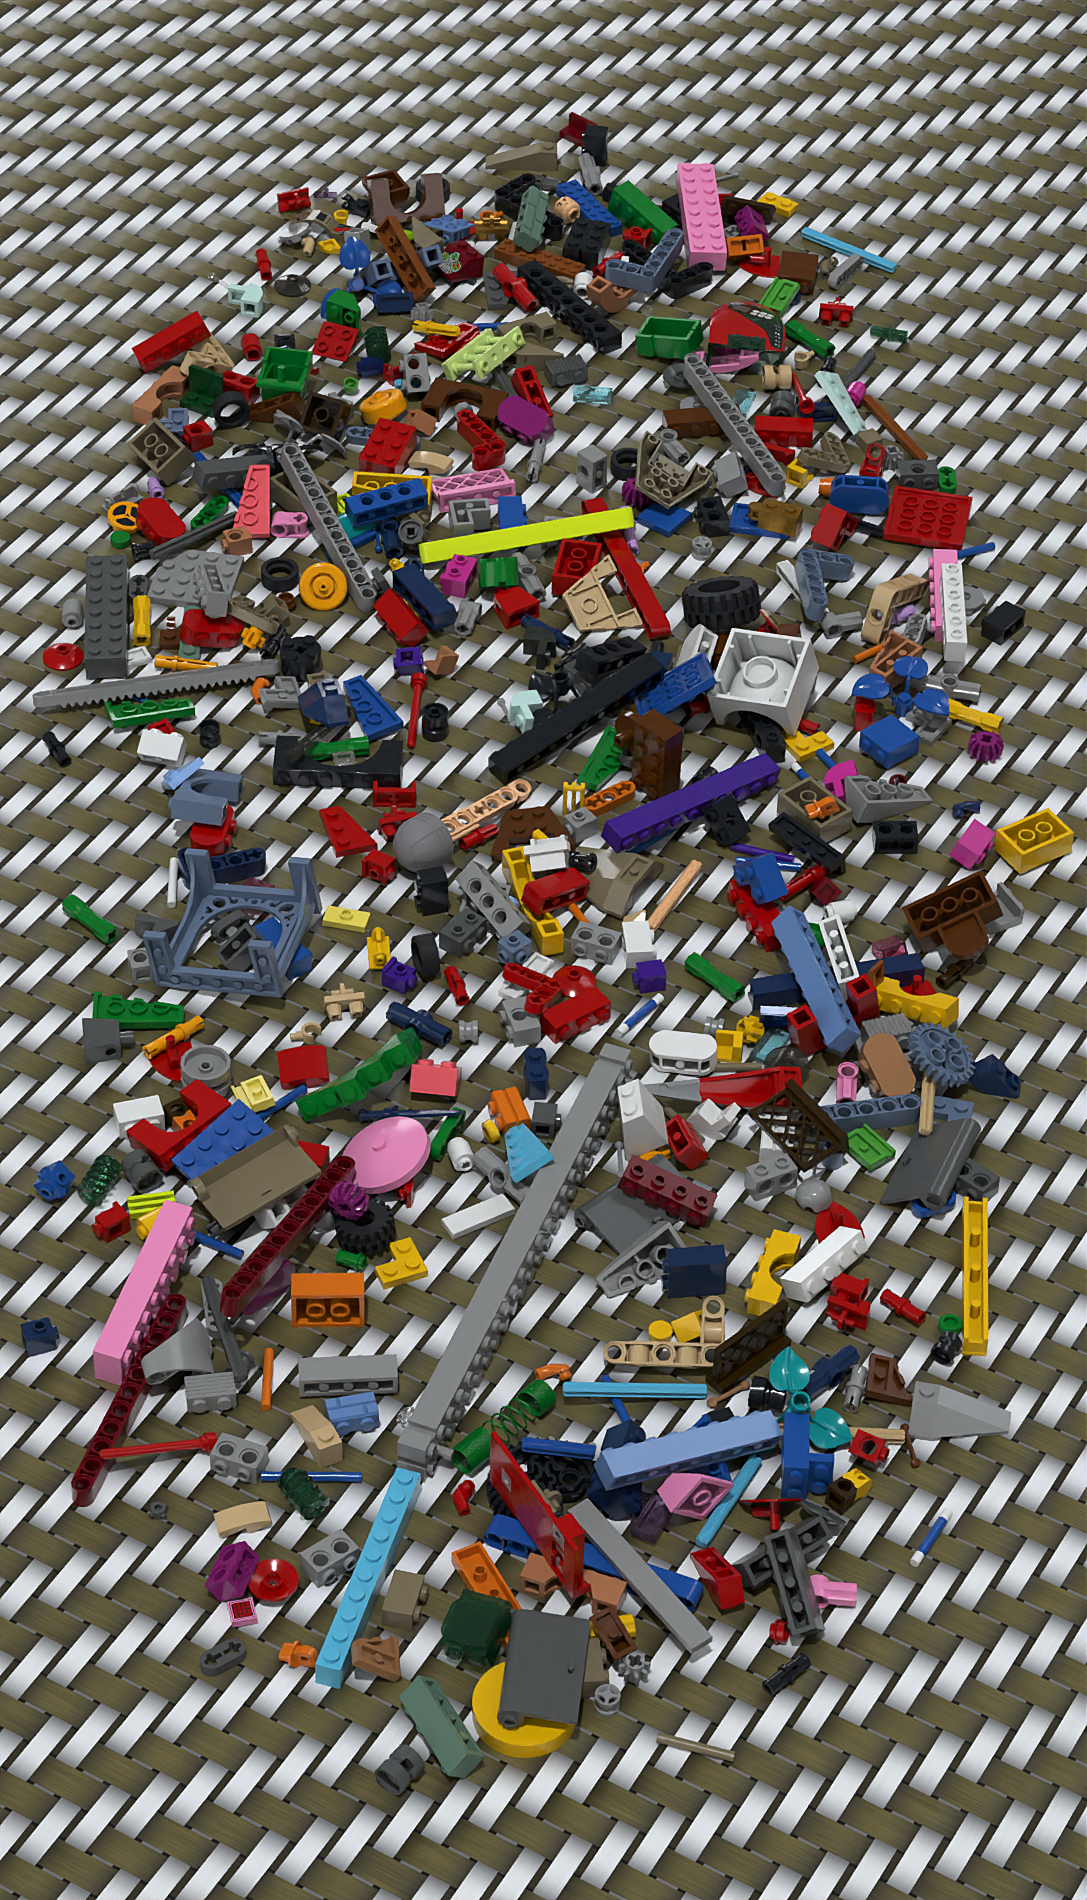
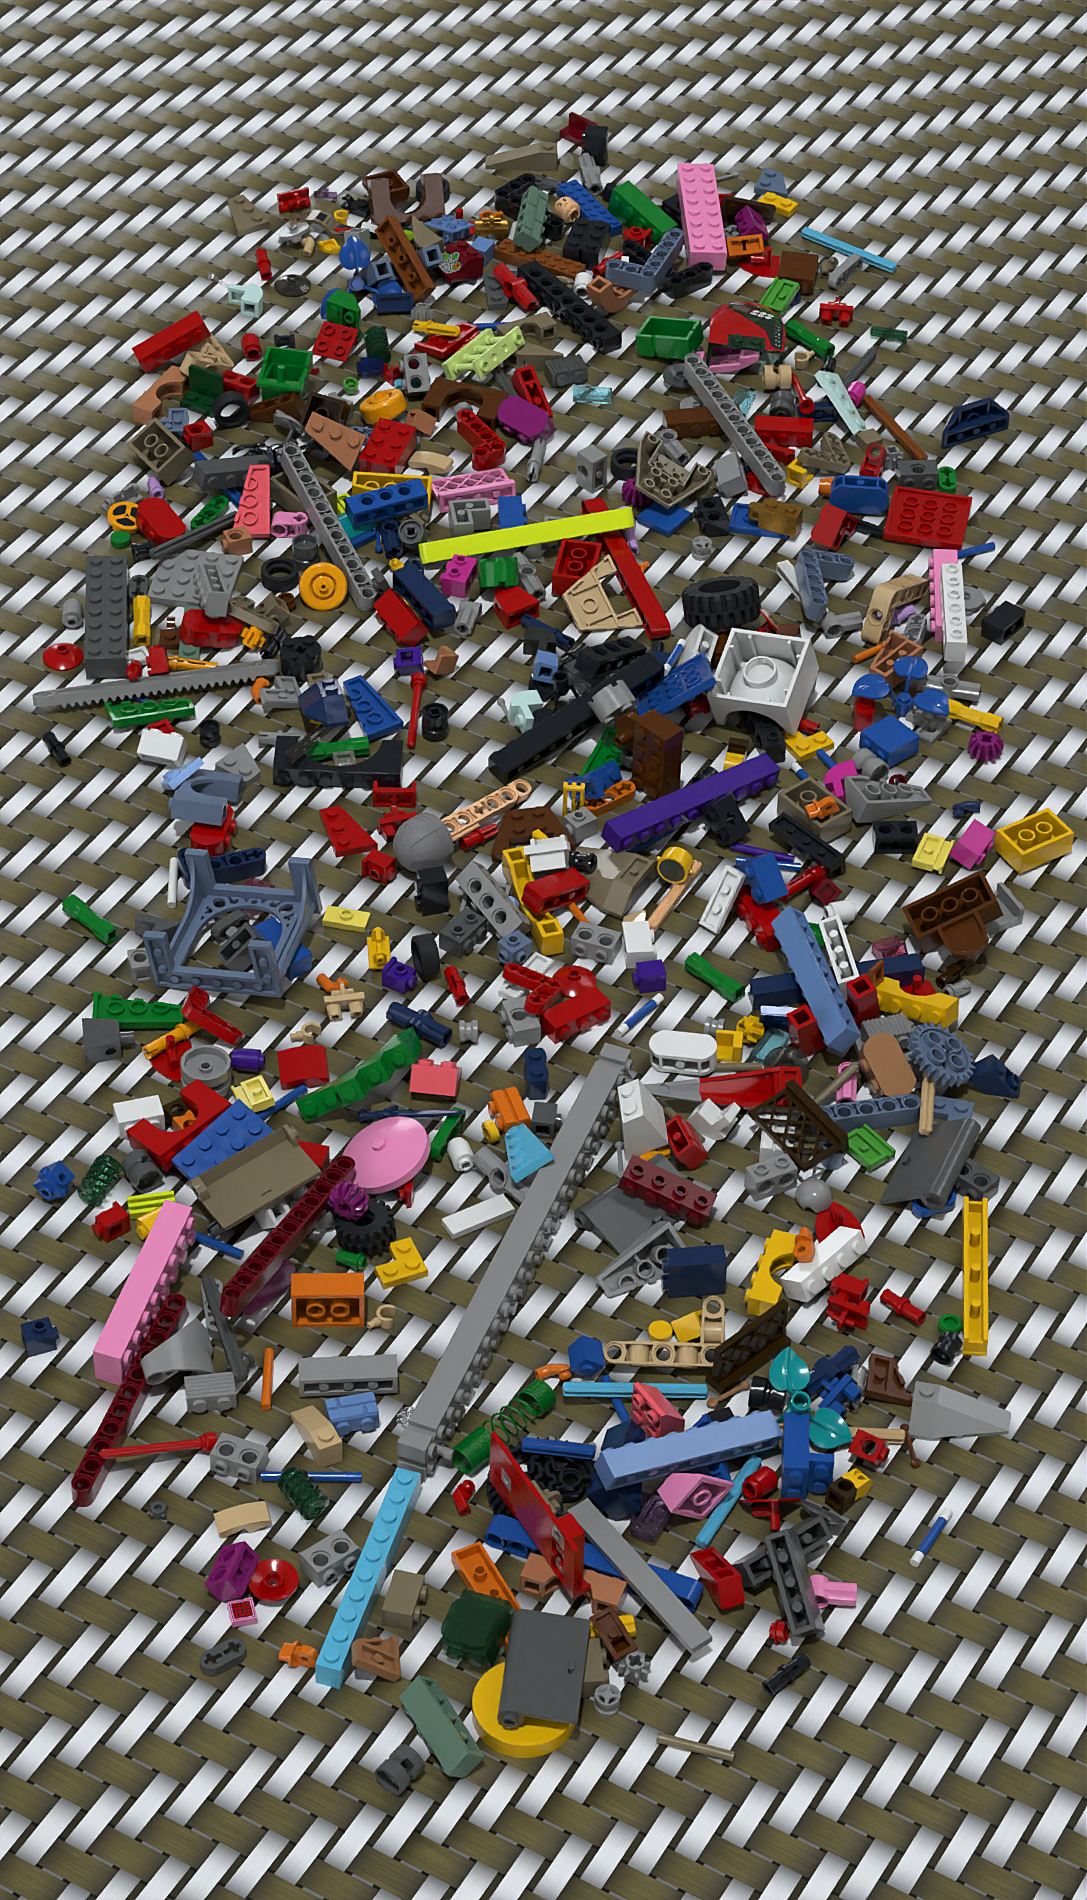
(134, 670): none -> red axle
(157, 660): none -> red brick
(194, 1010): none -> red beam
(240, 762): none -> light grey wing
(246, 216): none -> dark tan wing
(247, 1059): none -> dark purple brick
(305, 550): none -> dark grey wheel
(328, 985): none -> orange arm
(338, 440): none -> nougat wedge
(385, 1323): none -> tan piece
(485, 247): none -> medium blue brick
(544, 666): none -> medium blue brick
(586, 1356): none -> blue brick
(597, 780): none -> blue bracket
(613, 702): none -> light grey brick
(654, 1412): none -> coral slope
(674, 655): none -> blue bar
(675, 865): none -> piece
(722, 899): none -> white tile
(736, 752): none -> leg
(760, 1483): none -> red brick
(772, 182): none -> sand blue wing
(804, 1247): none -> orange piece
(835, 1084): none -> dark tan bar
(837, 1391): none -> blue hips
(870, 766): none -> light grey wheel
(932, 853): none -> light yellow plate
(957, 989): none -> light grey pin
(974, 421): none -> dark blue wedge

